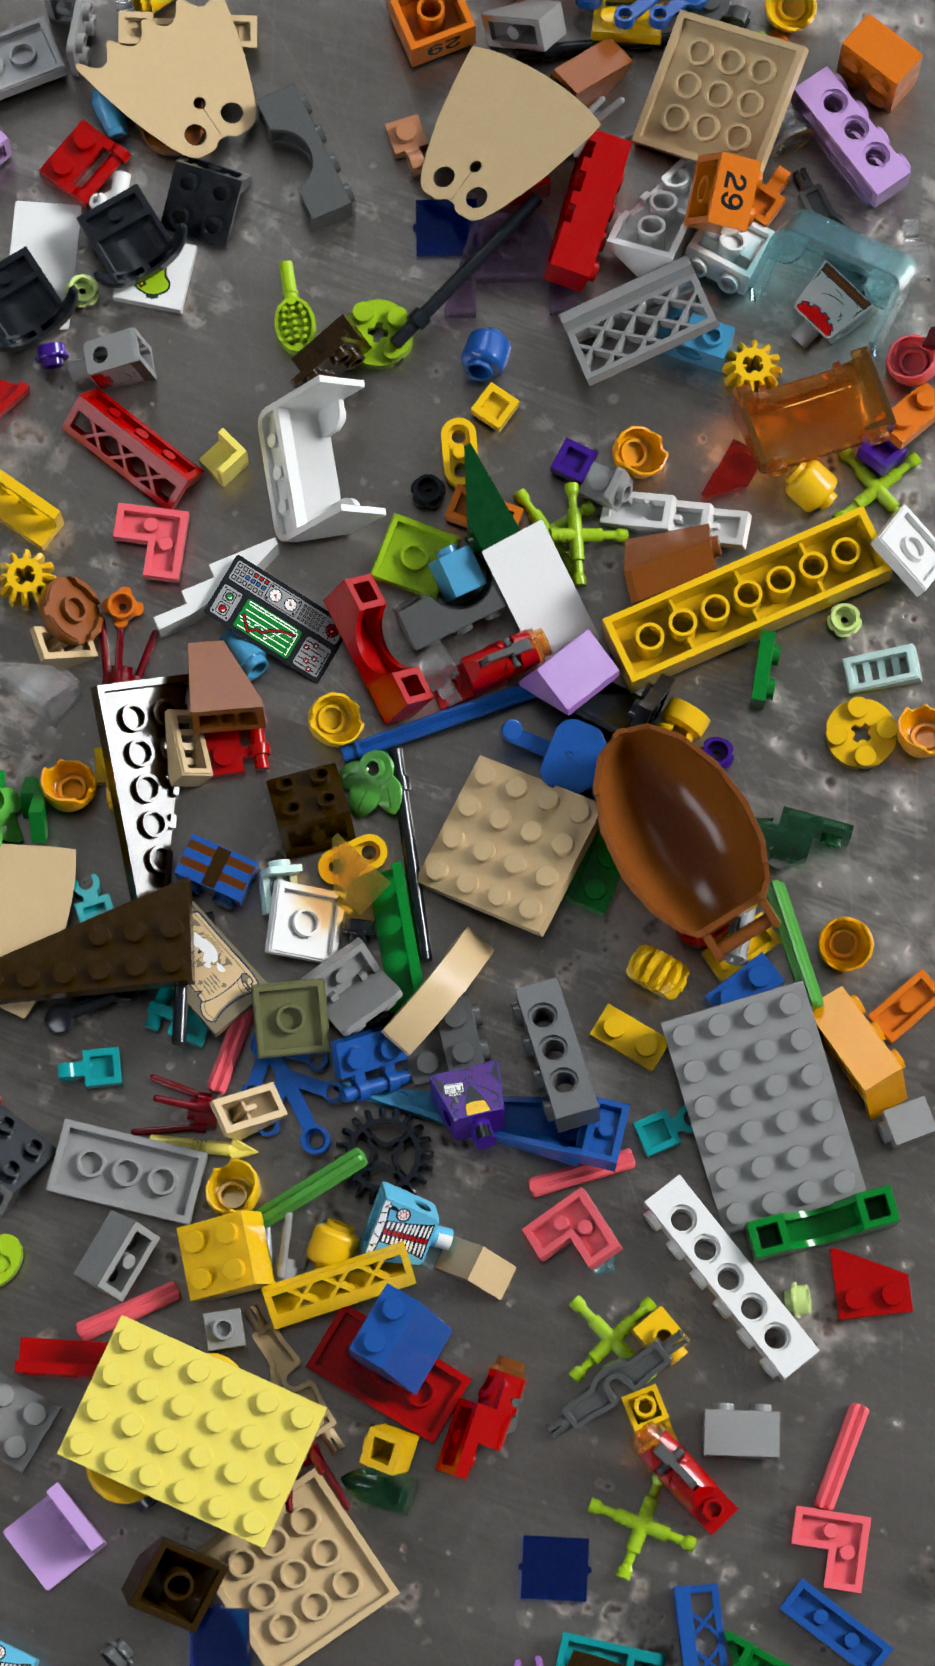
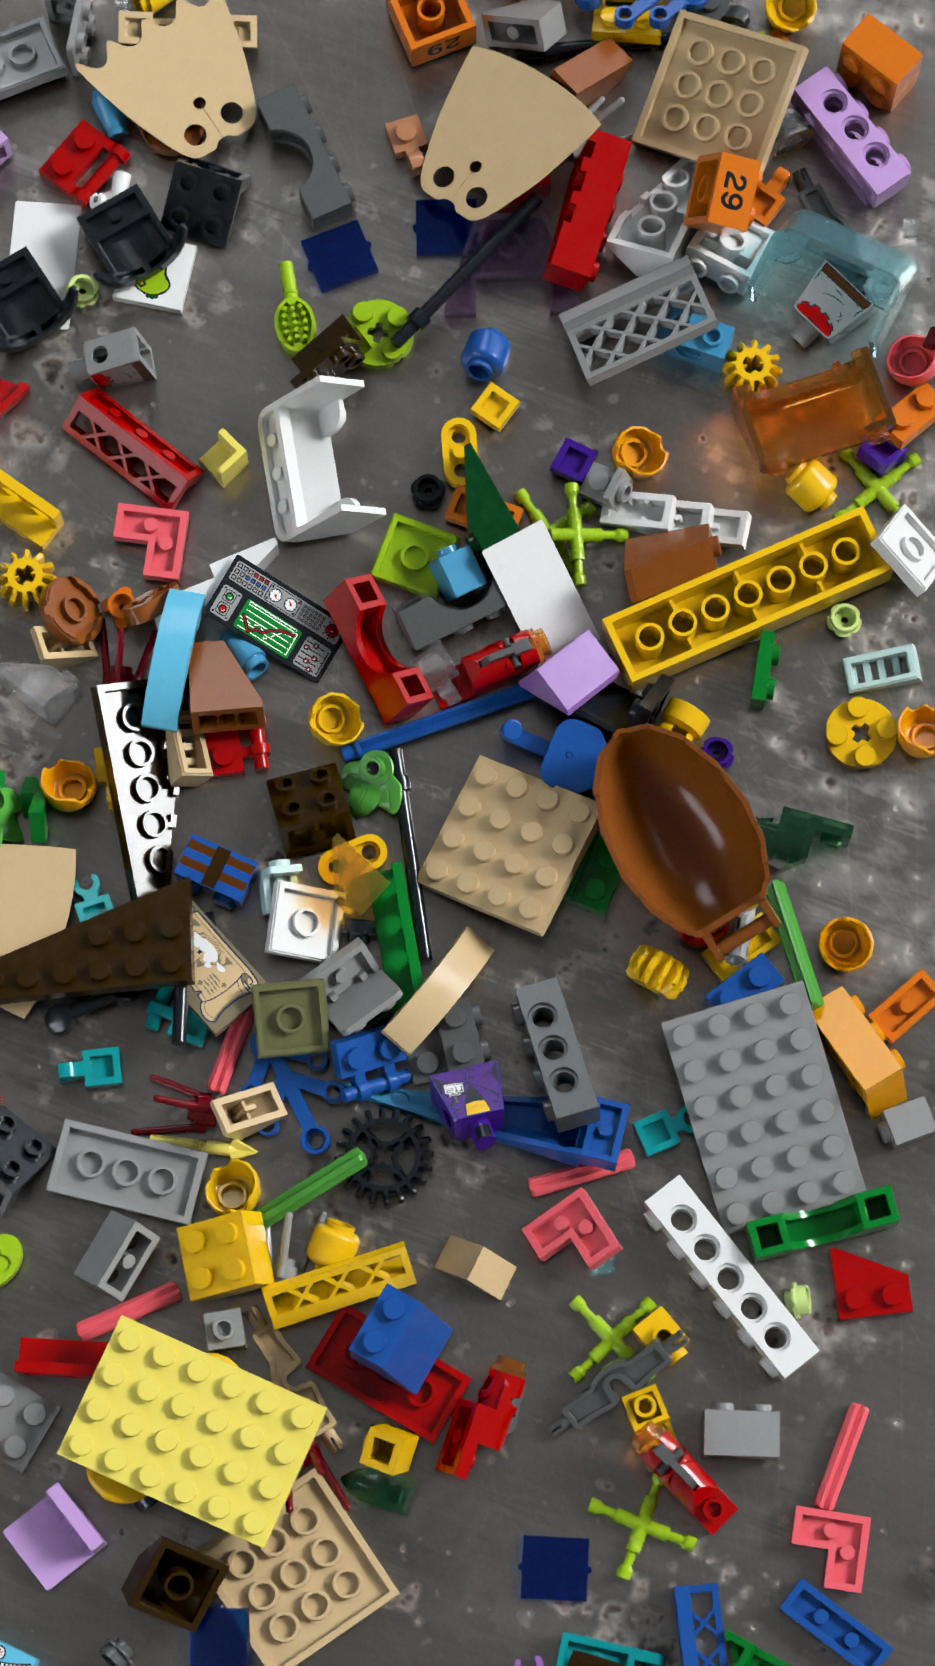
(52, 355): dark purple plate -> none
(148, 604): none -> dark orange beam
(171, 660): none -> medium azure slope
(339, 256): none -> clear blue piece
(406, 1218): torso -> none
(629, 1038): yellow plate -> none
(733, 472): clear red slope -> none

